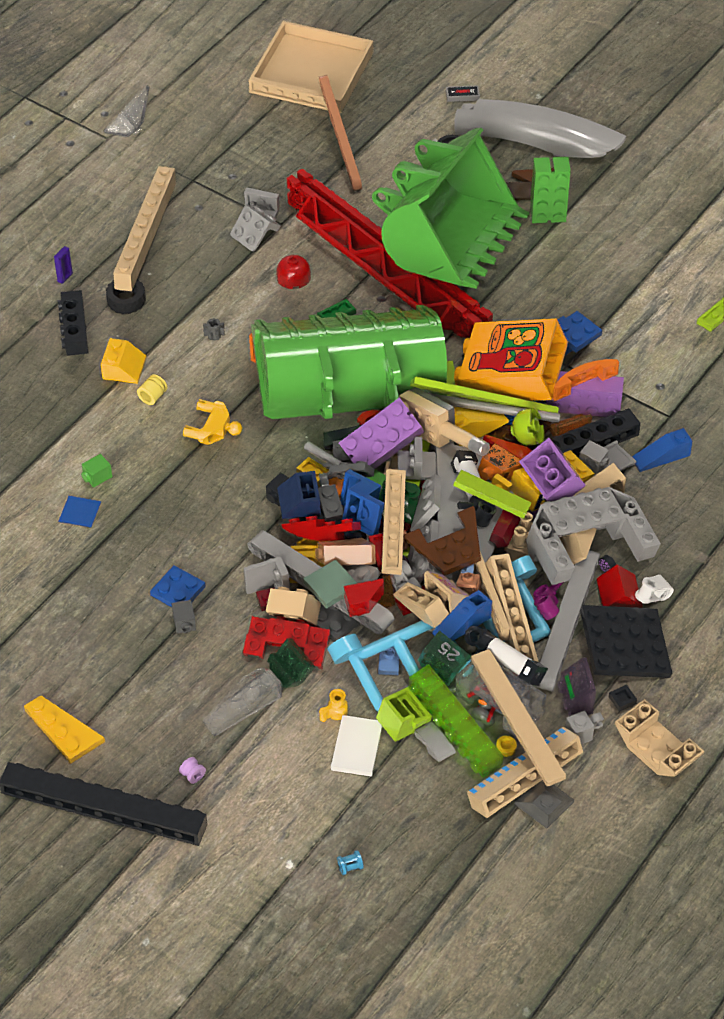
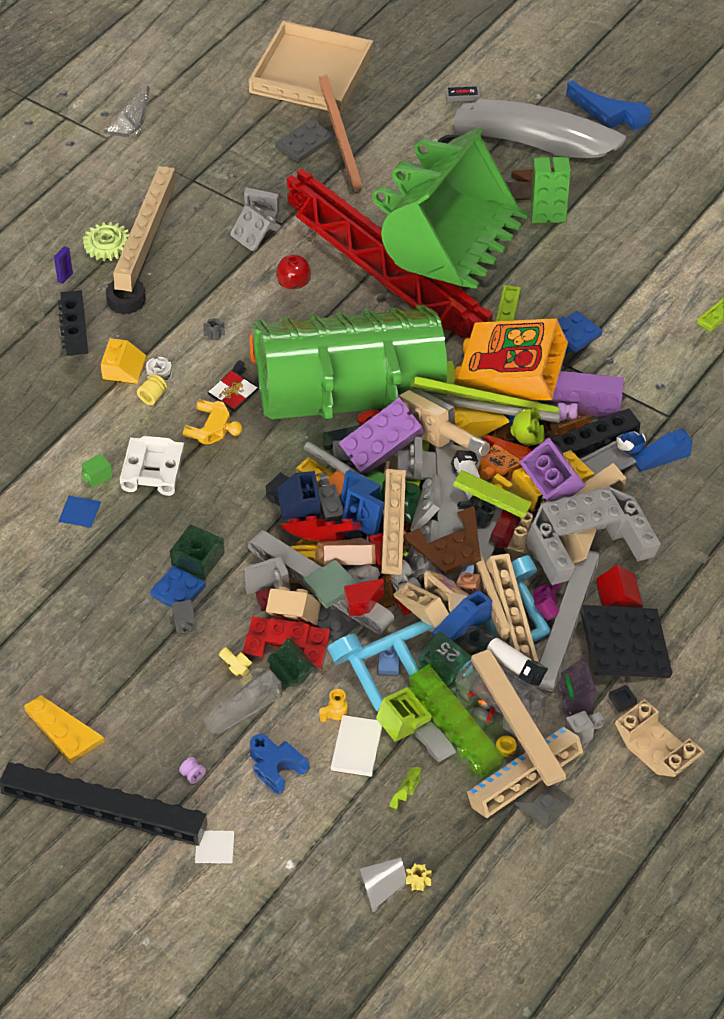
(105, 241): none -> yellowish green gear
(152, 453): none -> white piece
(159, 367): none -> white wheel
(197, 551): none -> clear green brick
(215, 847): none -> white sticker
(234, 388): none -> flag
(238, 664): none -> light yellow plate
(273, 759): none -> blue piece
(304, 141): none -> dark grey plate
(343, 306): green plate -> none
(344, 867): dark azure bush -> none
(359, 467): dark grey plate -> none
(383, 881): none -> light grey slope
(407, 786): none -> lime slope
(418, 877): none -> light yellow gear
(508, 303): none -> lime tile
(568, 412): none -> lavender wheel
(594, 456): light grey brick -> none
(601, 368): orange slope -> none
(606, 563): black tile -> none
(607, 110): none -> blue arch
(631, 442): none -> blue hair
(654, 590): white piece -> none

